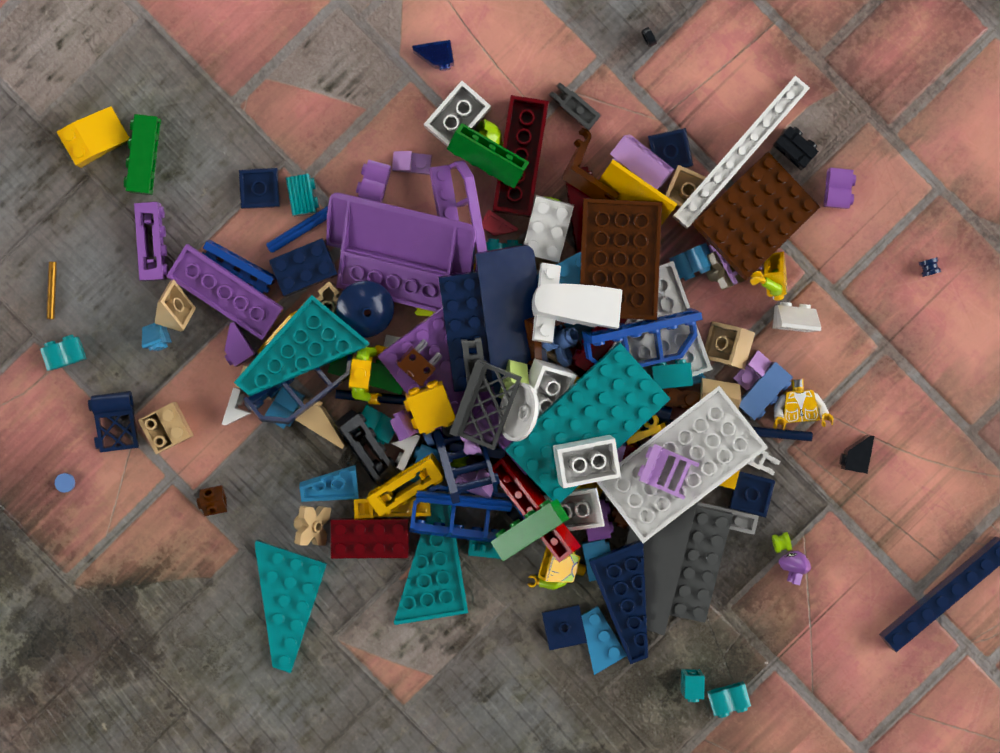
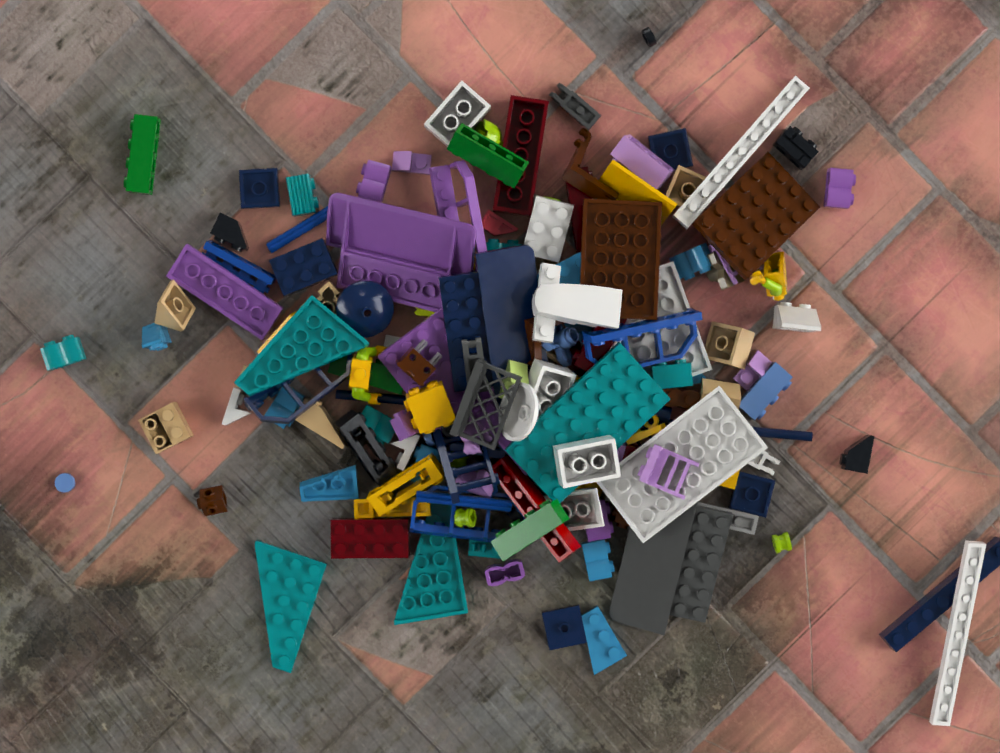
(51, 290): pearl gold bar -> none
(93, 136): yellow slope -> none
(113, 405): dark blue piece -> none
(158, 232): medium lavender brick -> none
(231, 231): none -> black slope
(237, 346): medium lavender slope -> none
(310, 525): tan plant -> none
(436, 54): clear blue slope -> none
(465, 517): none -> lime wheel
(510, 571): none -> medium lavender brick
(556, 574): yellow torso -> none
(623, 589): dark blue wing -> none
(692, 684): teal brick -> none
(729, 699): teal brick -> none
(796, 564): medium lavender piece -> none
(800, 406): torso -> none
(930, 267): dark blue wheel -> none
(957, 632): none -> white plate

